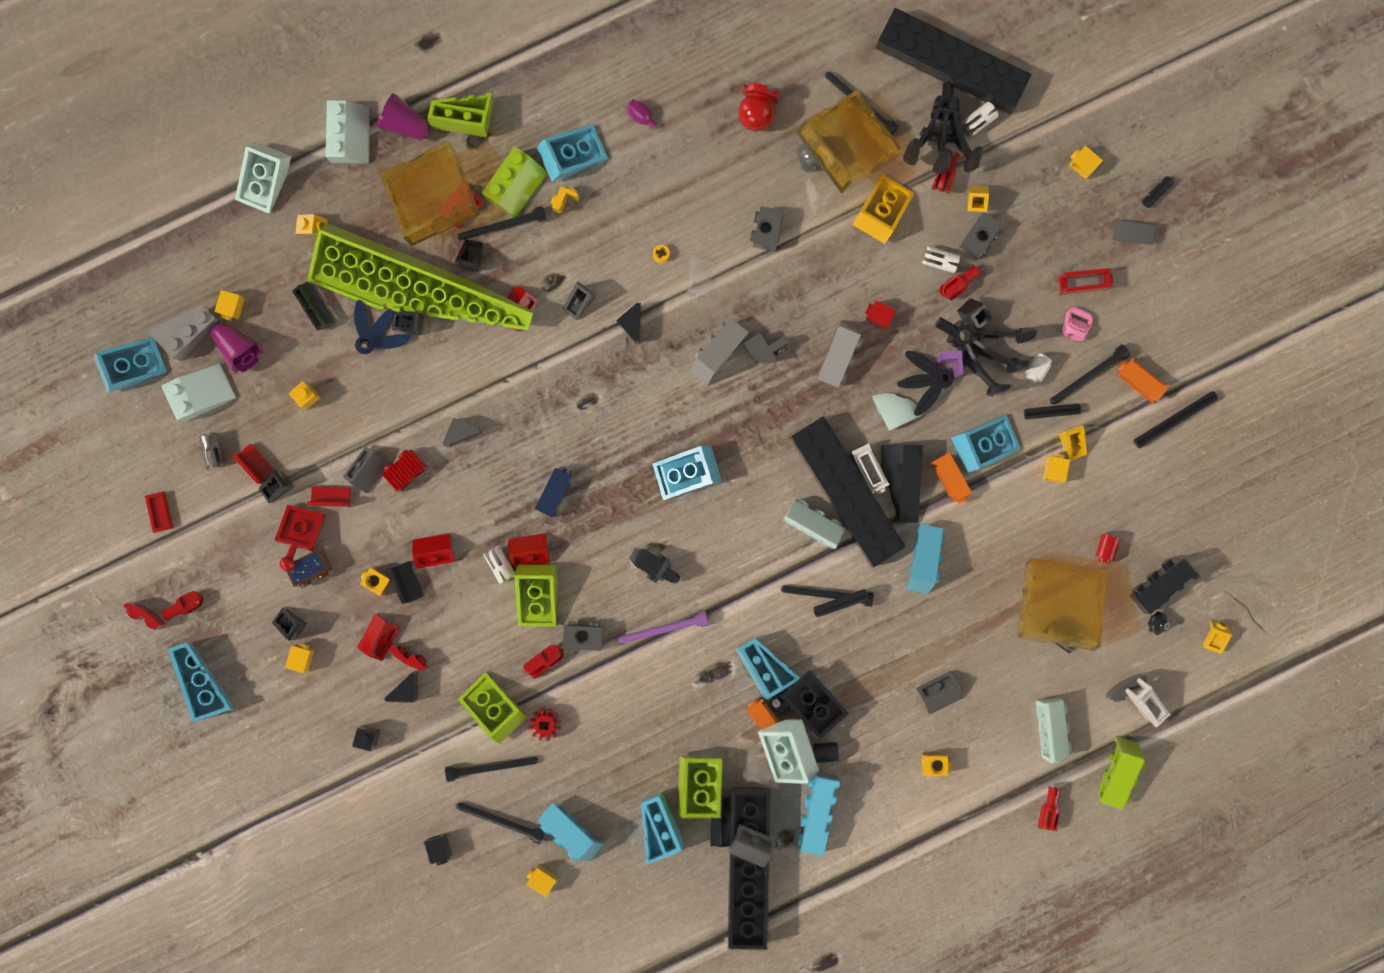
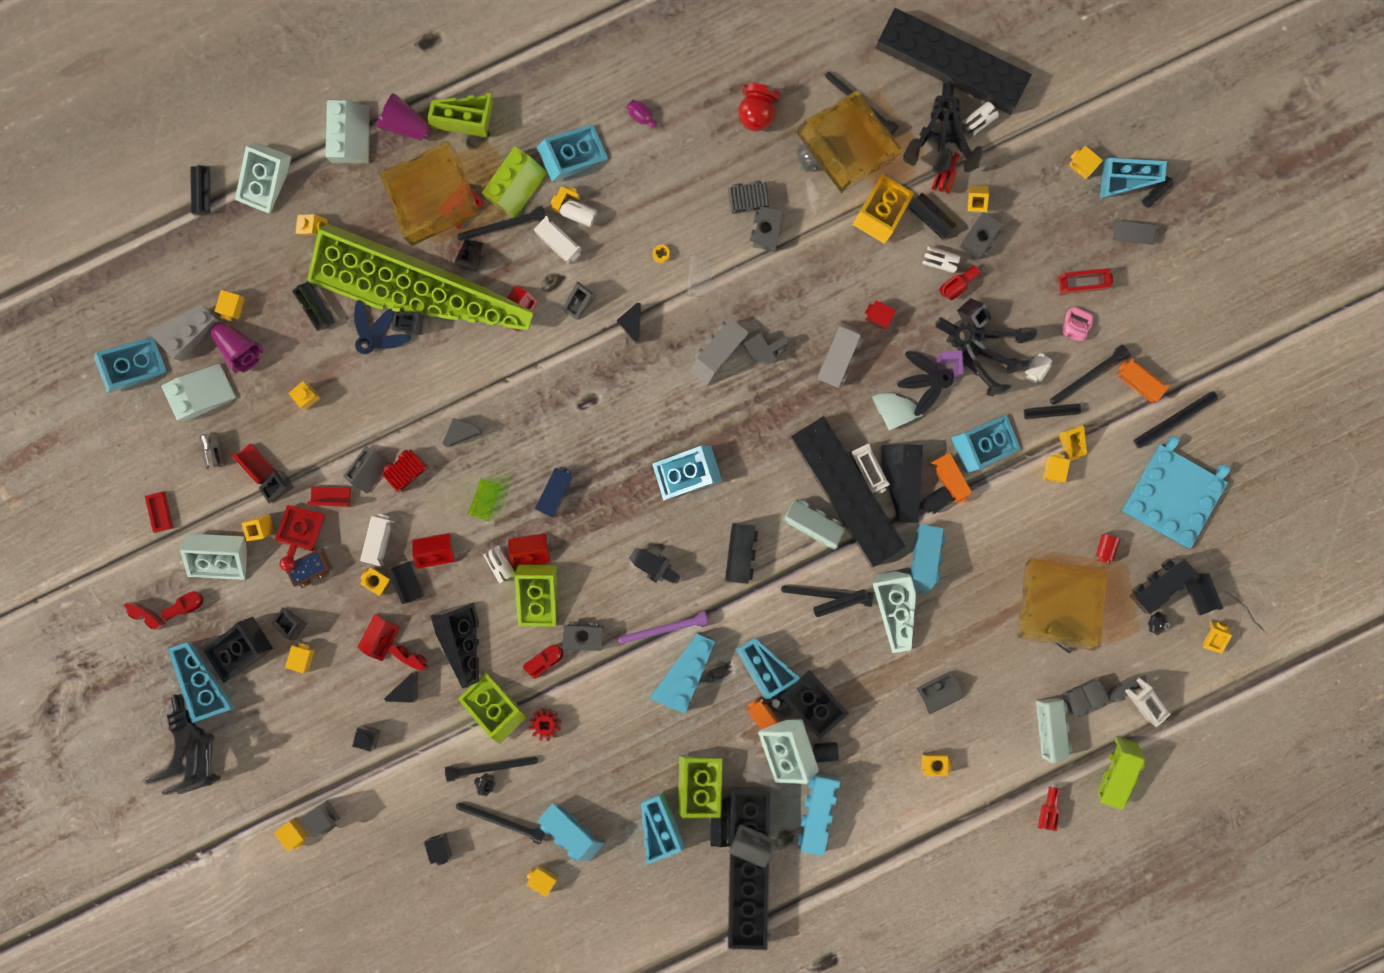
(189, 743): none -> black piece
(200, 190): none -> black piece
(214, 556): none -> light aqua slope
(238, 649): none -> black slope
(258, 527): none -> yellow brick
(291, 835): none -> yellow brick
(321, 819): none -> dark grey brick
(376, 540): none -> white window
(458, 637): none -> black wedge
(484, 499): none -> clear neon green panel
(484, 784): none -> black piece
(558, 240): none -> white window
(579, 212): none -> white arm
(681, 680): none -> medium azure wedge
(741, 553): none -> black slope
(748, 197): none -> dark grey brick
(897, 605): none -> light aqua wedge
(932, 216): none -> black piece
(937, 501): none -> black brick
(1086, 697): none -> dark grey brick
(1129, 174): none -> medium azure wedge
(1175, 495): none -> medium azure plate
(1203, 594): none -> black panel

